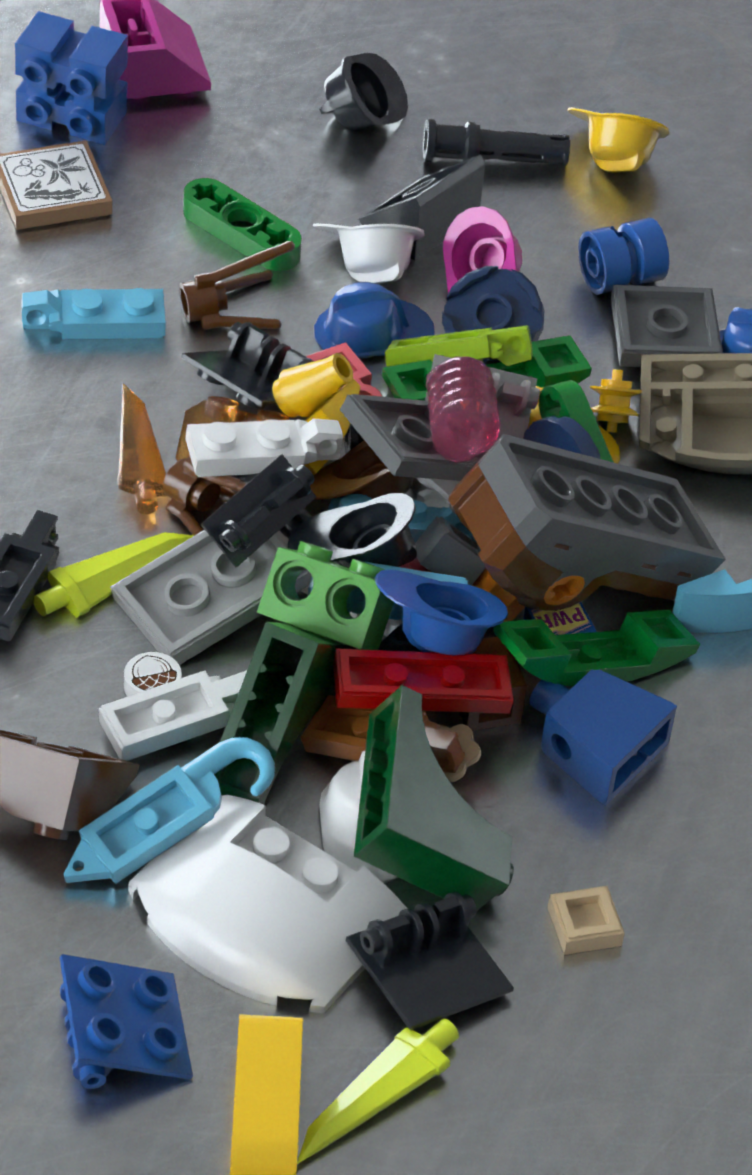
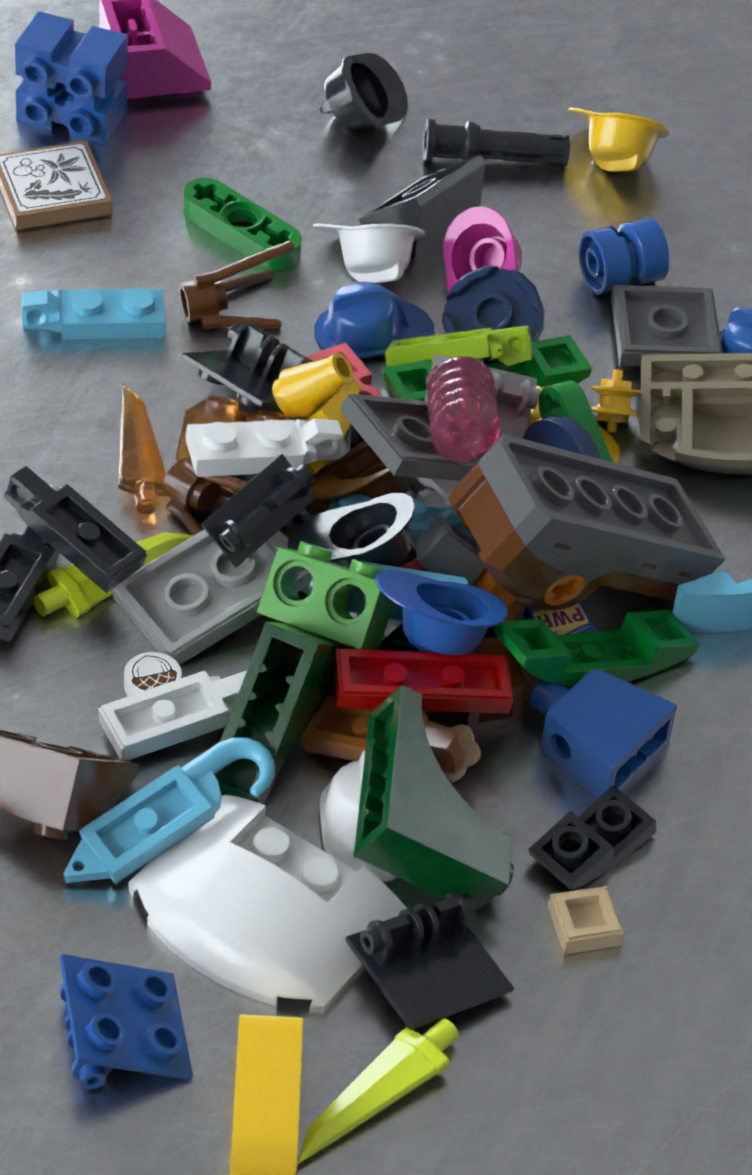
(75, 529): none -> black hinge
(594, 842): none -> black slope

